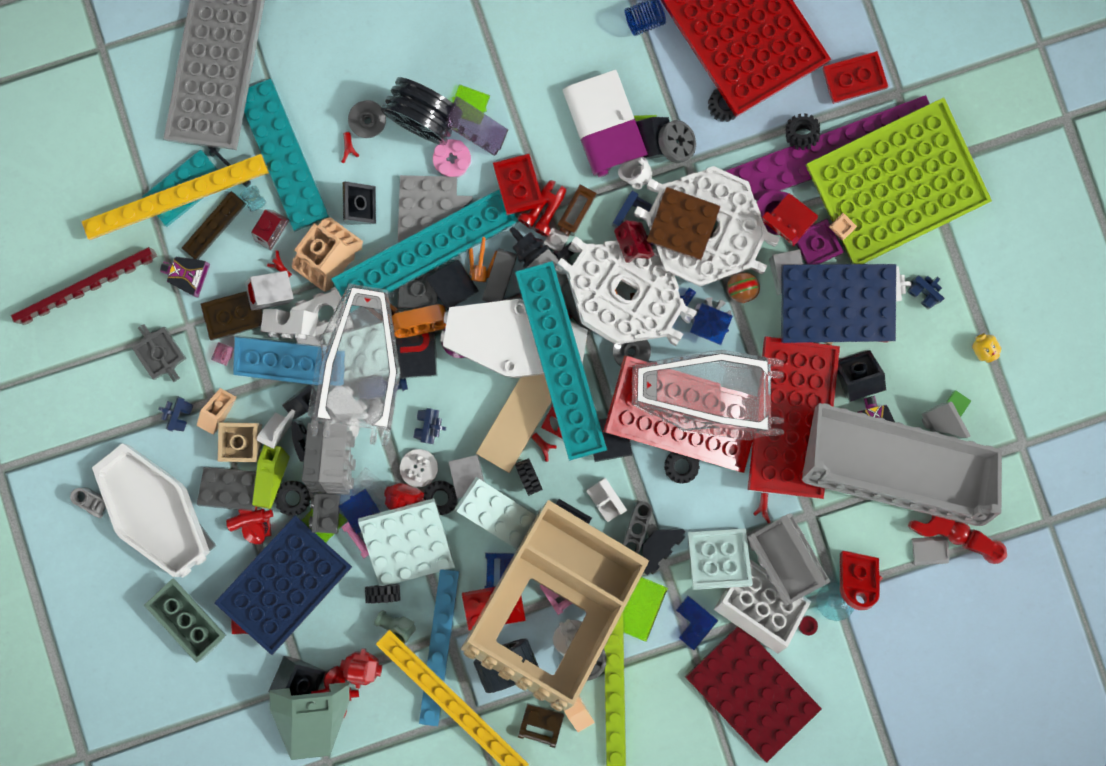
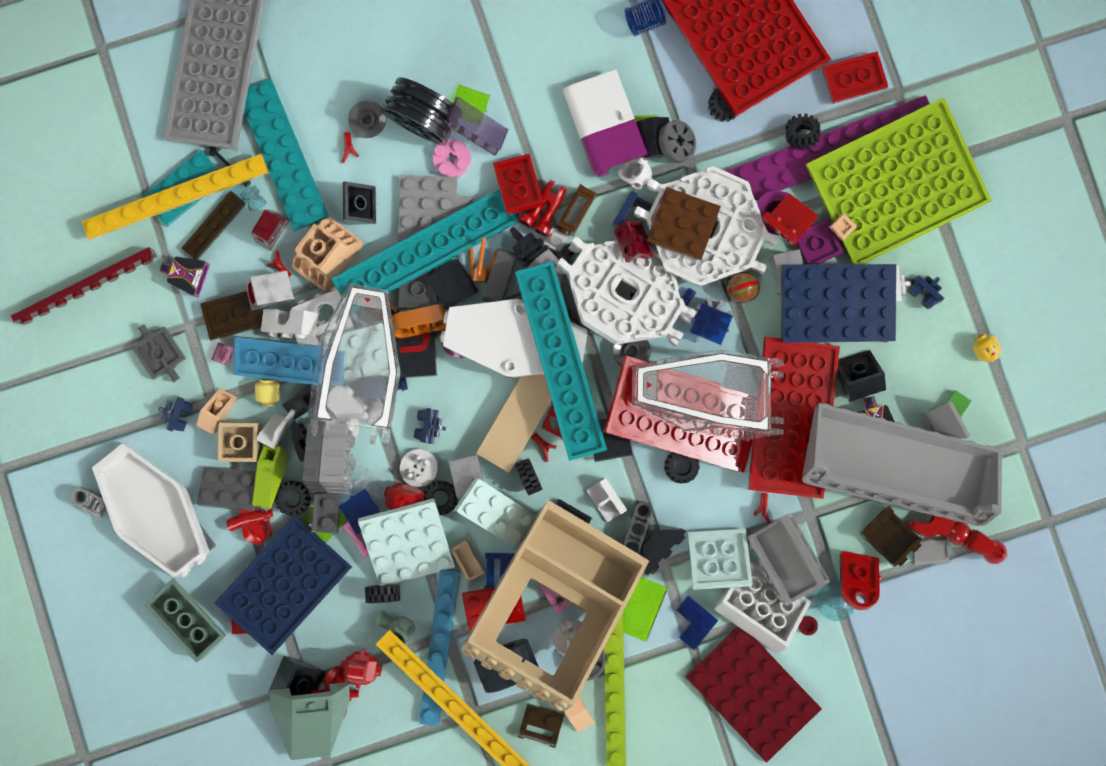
(267, 392): none -> light yellow head
(467, 560): none -> tan tile
(891, 537): none -> dark brown panel

